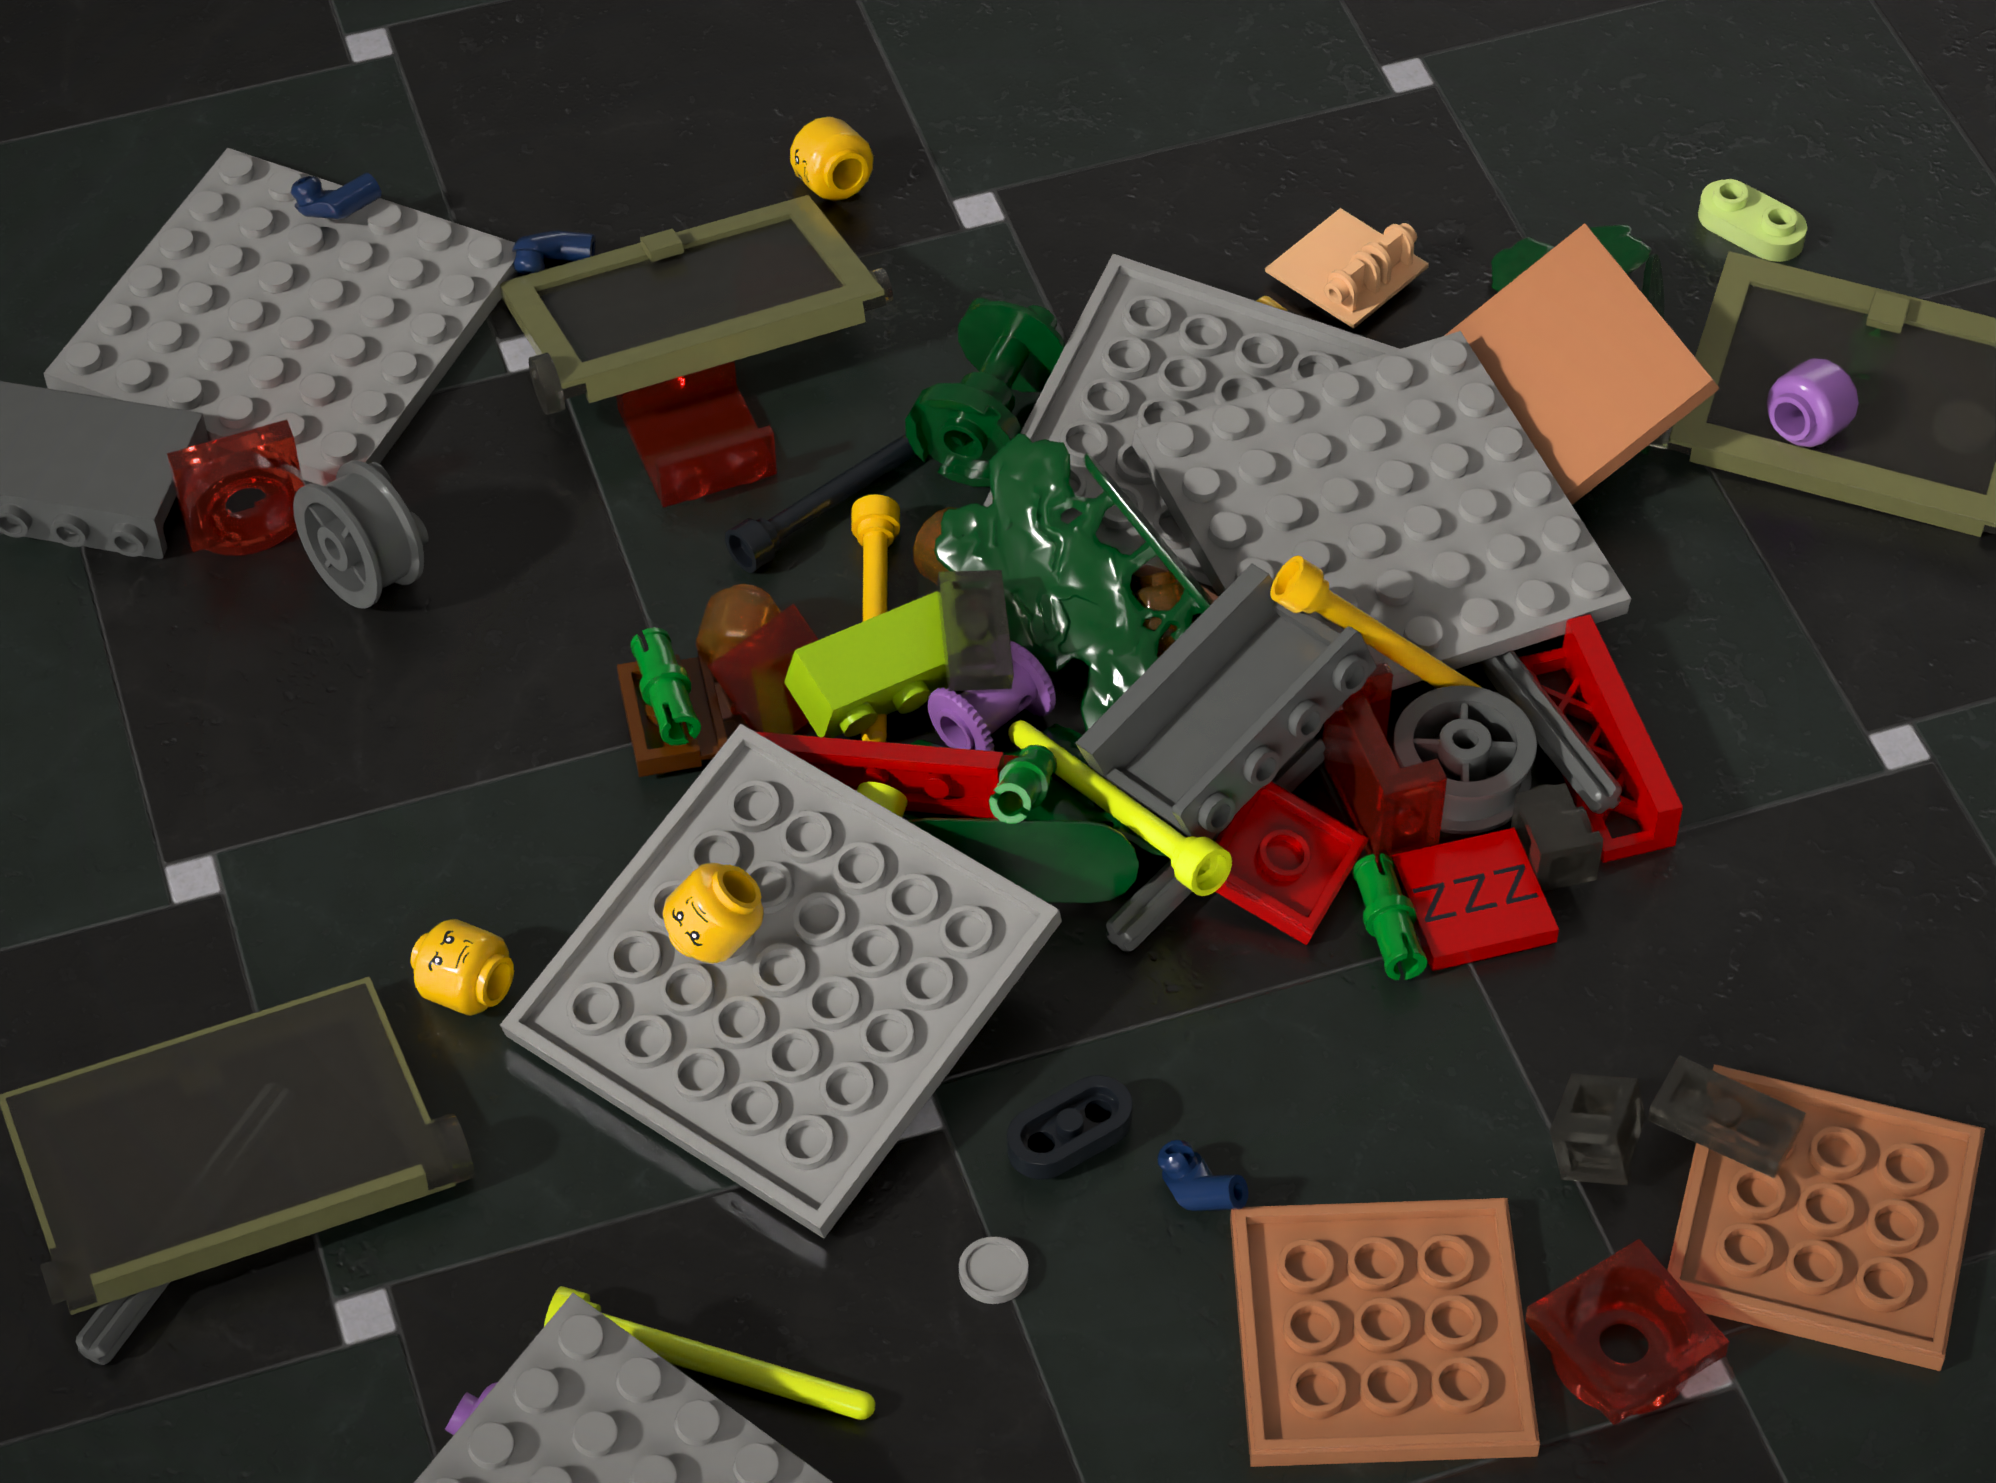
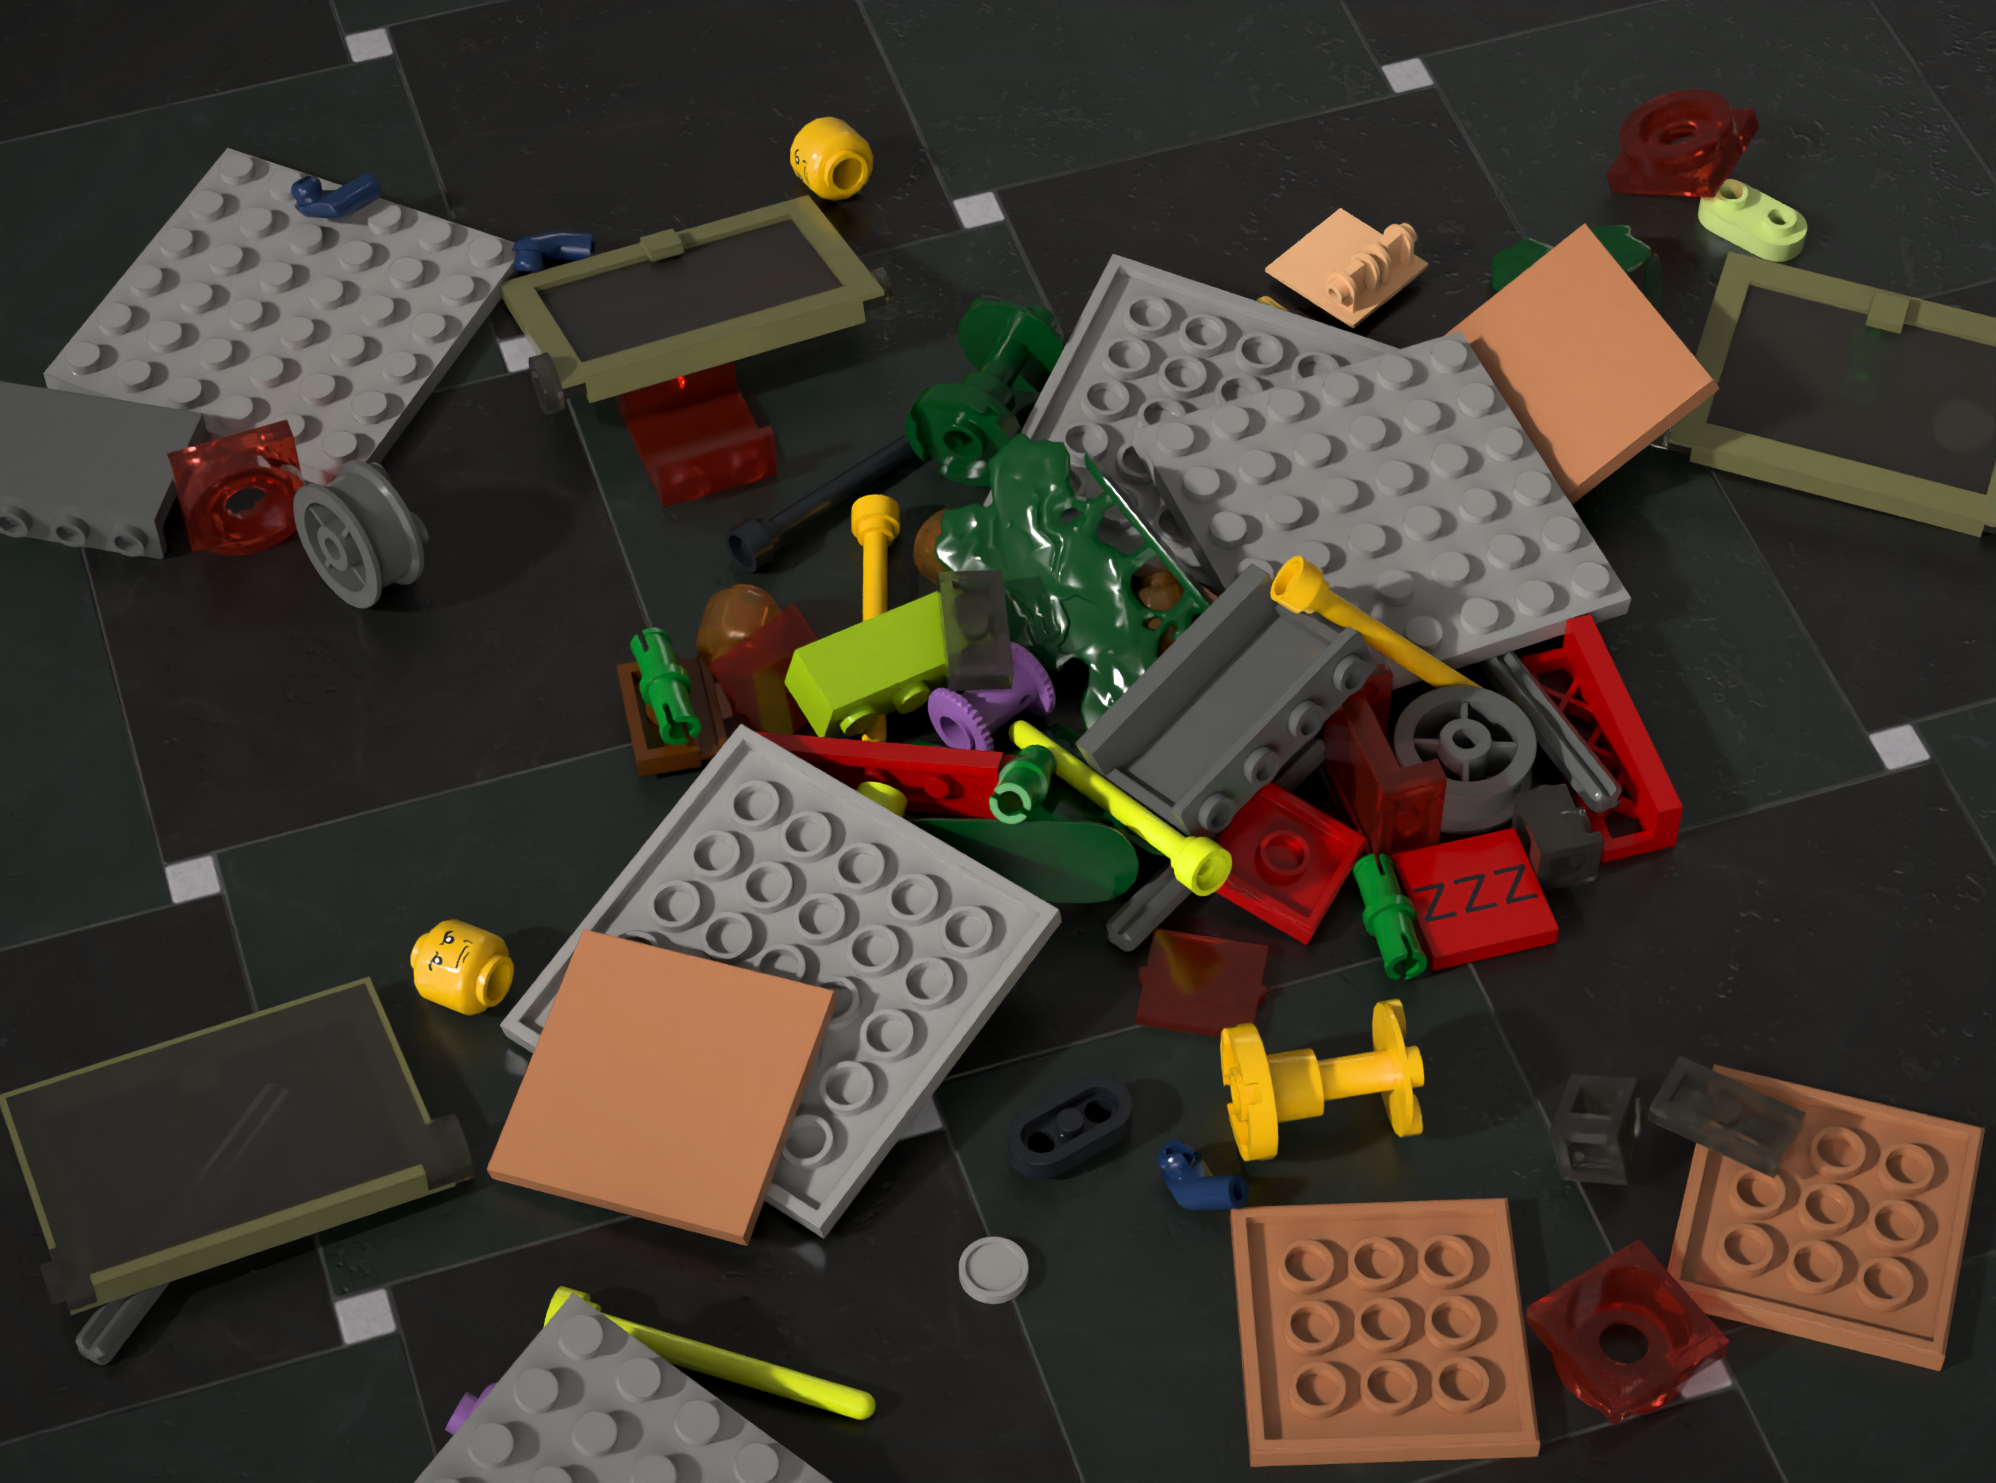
(664, 1086): none -> nougat tile
(713, 912): yellow head -> none
(1201, 983): none -> clear red piece
(1297, 1084): none -> yellow piece
(1686, 168): none -> clear red piece
(1812, 402): medium lavender head -> none

